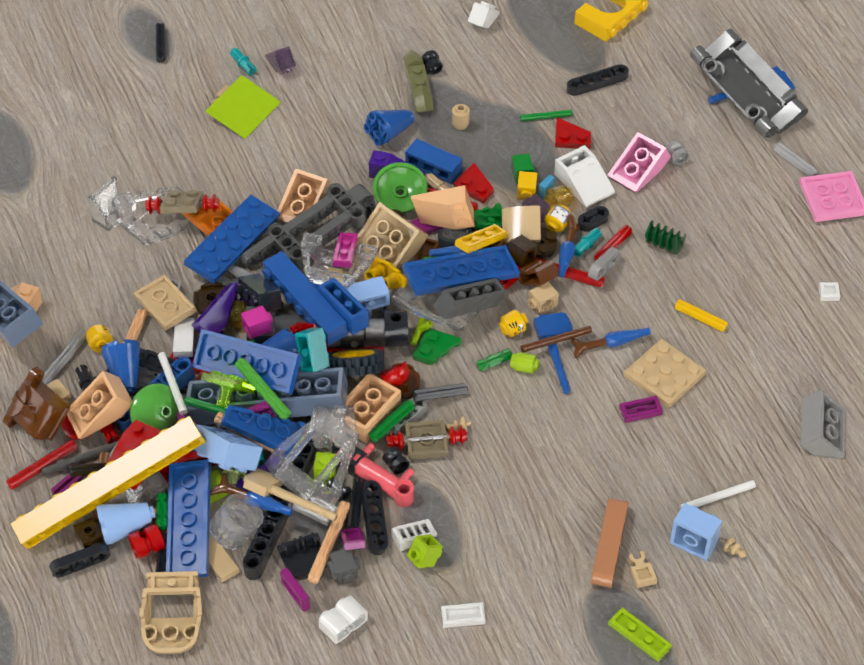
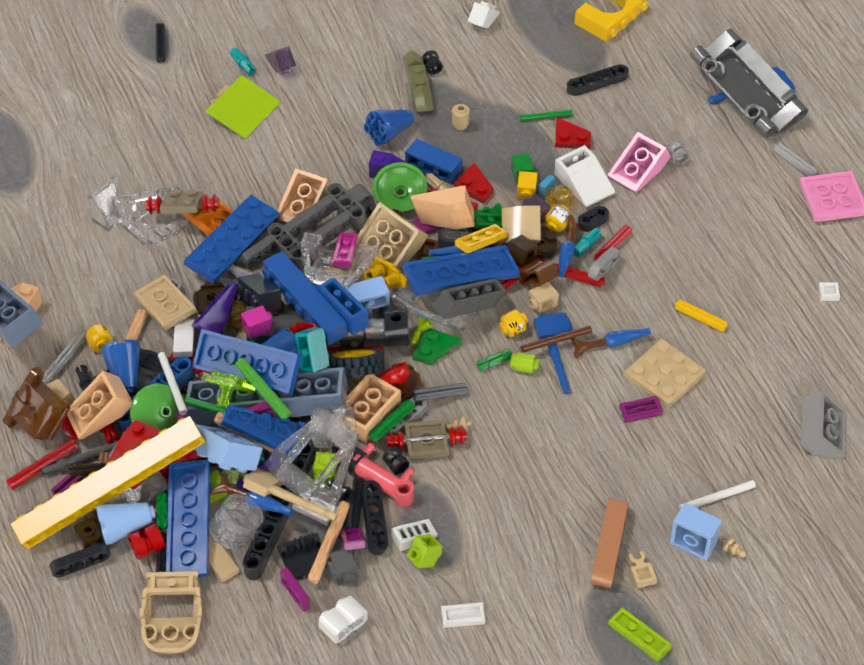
(663, 238): dark green piece -> none

